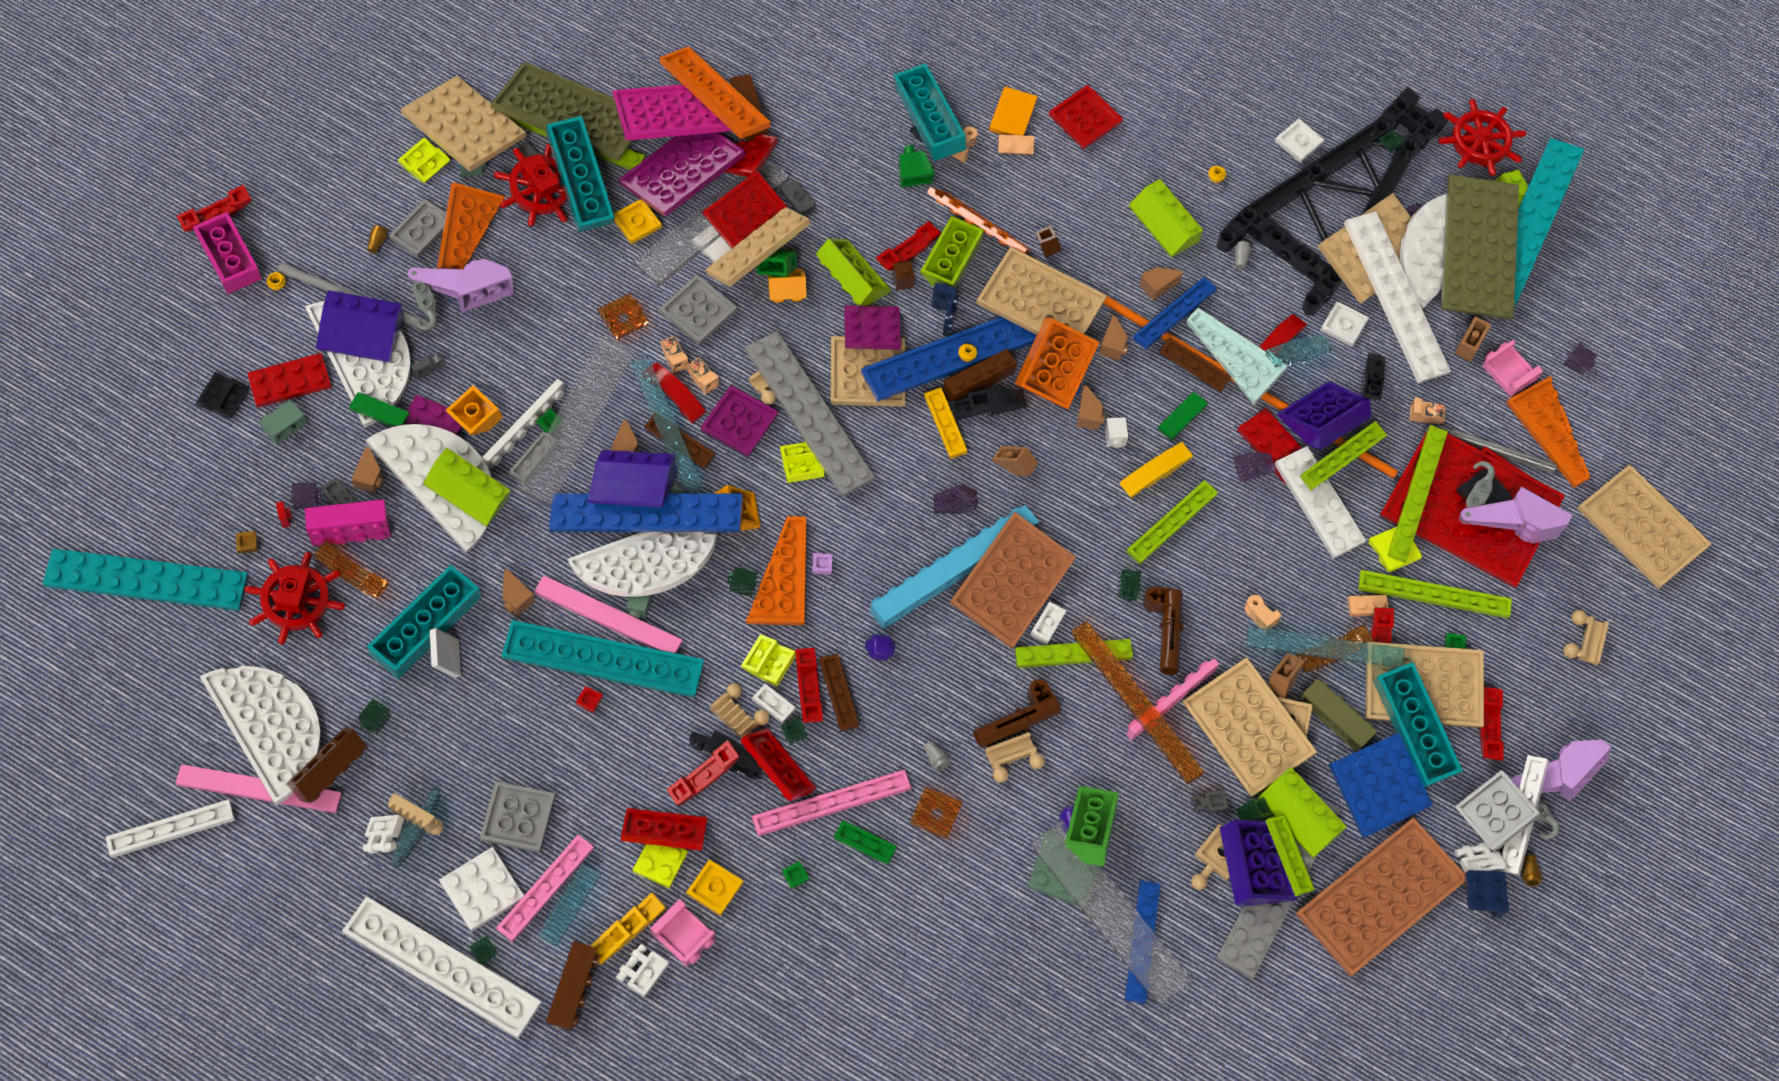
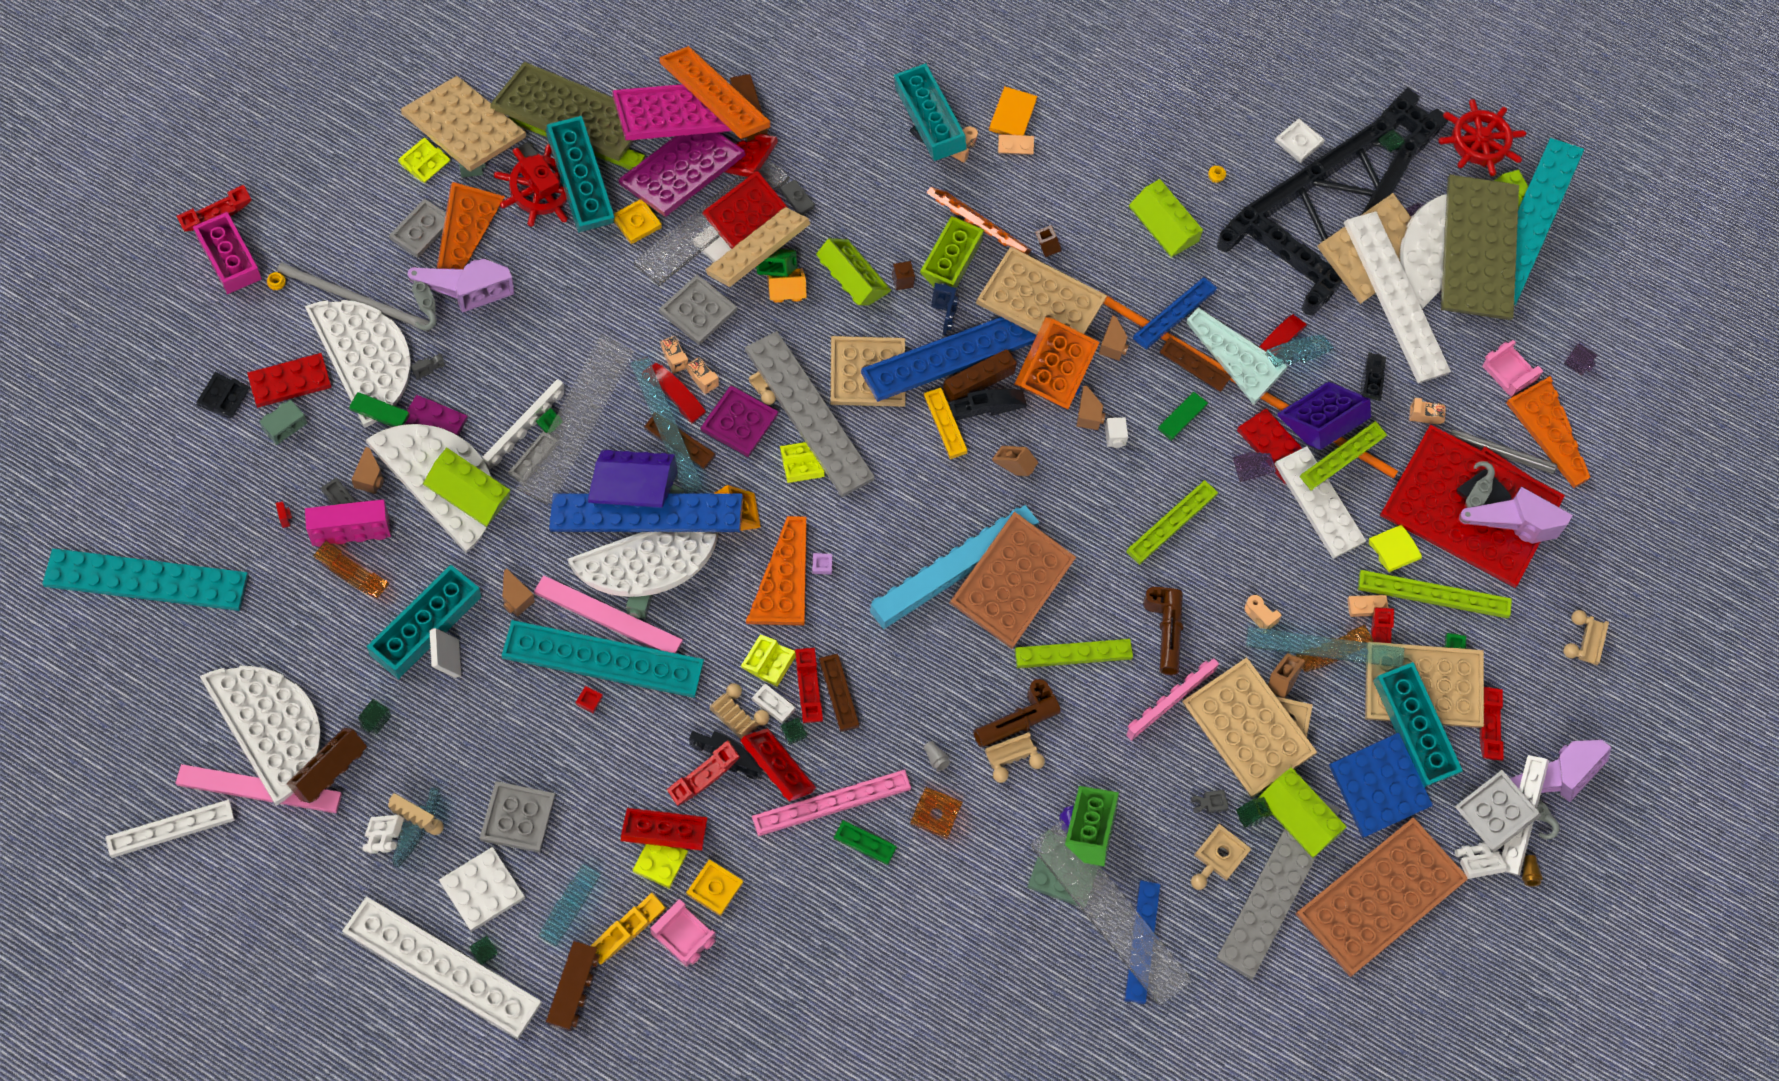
(246, 542): pearl gold plate -> none
(292, 596): red piece -> none
(305, 495): clear purple brick -> none
(359, 326): dark purple slope -> none
(376, 238): pearl gold cone -> none
(474, 412): light orange slope -> none
(545, 888): bright pink plate -> none
(623, 305): clear orange piece -> none
(625, 439): medium nougat slope -> none
(648, 972): white plate -> none
(742, 581): clear green brick -> none
(795, 875): green plate -> none
(872, 327): magenta plate -> none
(880, 647): dark purple head -> none
(910, 248): red slope -> none
(914, 168): green torso -> none
(956, 500): clear purple slope -> none
(967, 357): yellow plate -> none
(1048, 622): white plate -> none
(1085, 117): red plate -> none
(1129, 585): clear green brick -> none
(1137, 703): clear orange plate -> none
(1156, 469): yellow slope -> none
(1159, 281): medium nougat slope -> none
(1242, 252): light grey cone -> none
(1254, 864): dark purple slope -> none
(1289, 855): lime tile -> none
(1338, 715): olive brick -> none
(1344, 324): white tile -> none
(1417, 494): lime plate -> none
(1472, 339): medium nougat brick -> none
(1487, 892): dark blue bracket -> none
(1644, 526): tan plate -> none

